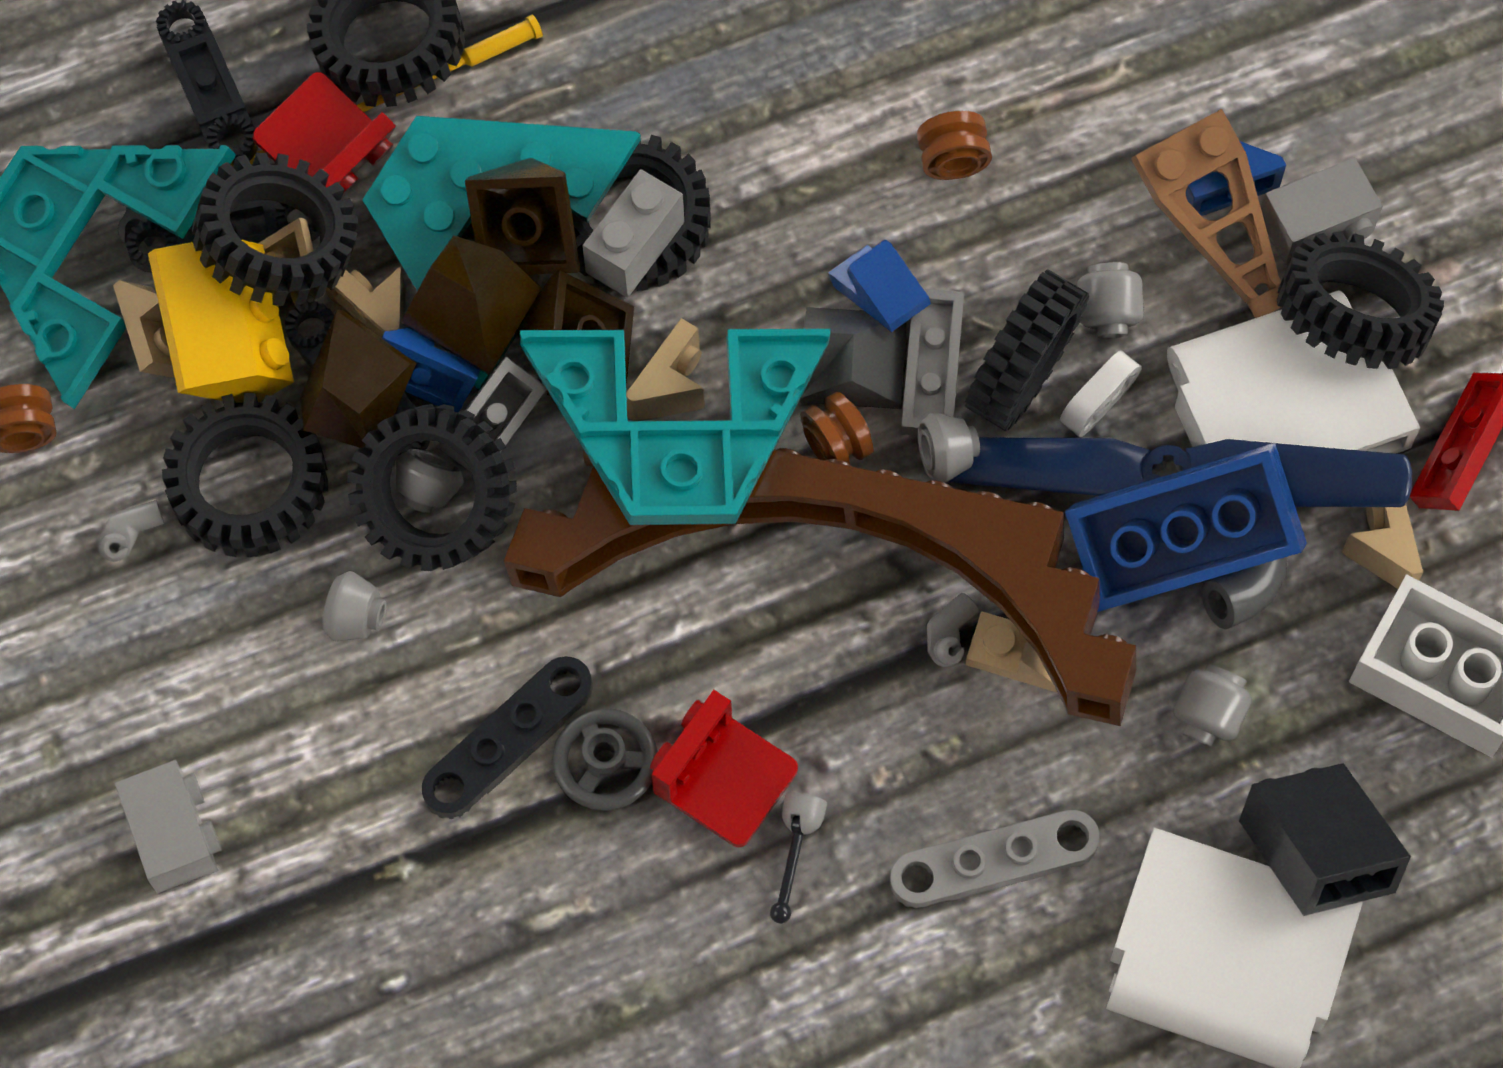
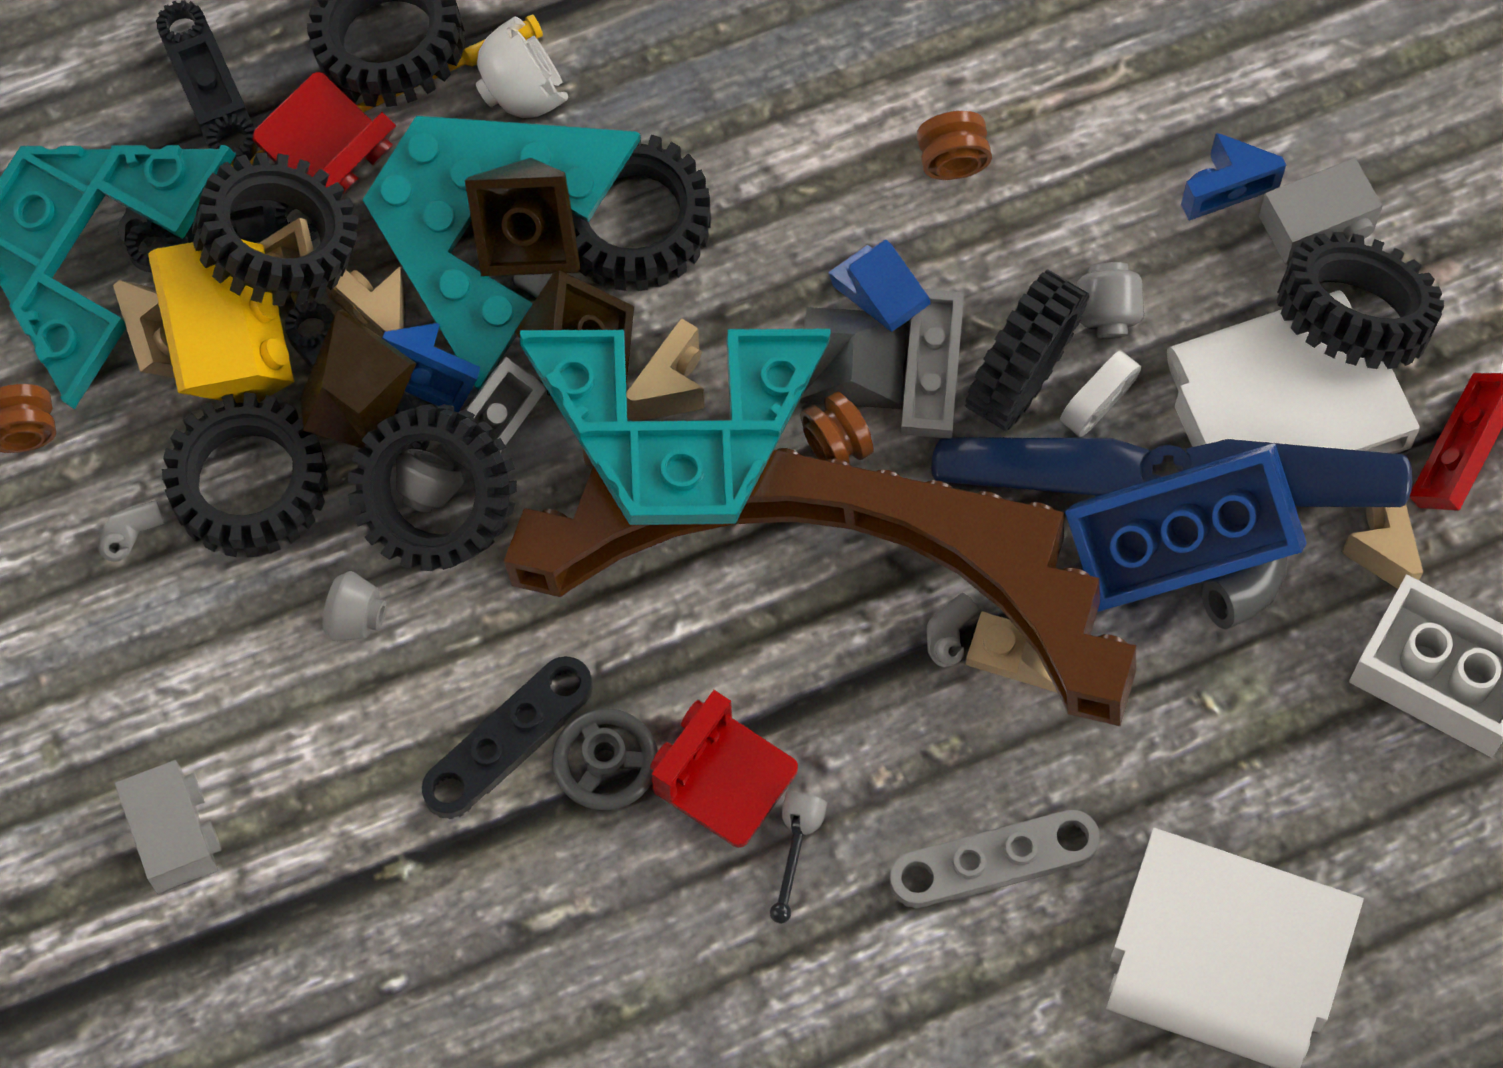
(472, 302): dark brown slope -> none
(517, 73): none -> white cylinder
(633, 233): light grey brick -> none
(946, 446): light grey cone -> none
(1190, 155): medium nougat plate -> none
(1212, 705): light grey head -> none
(1324, 838): black brick -> none

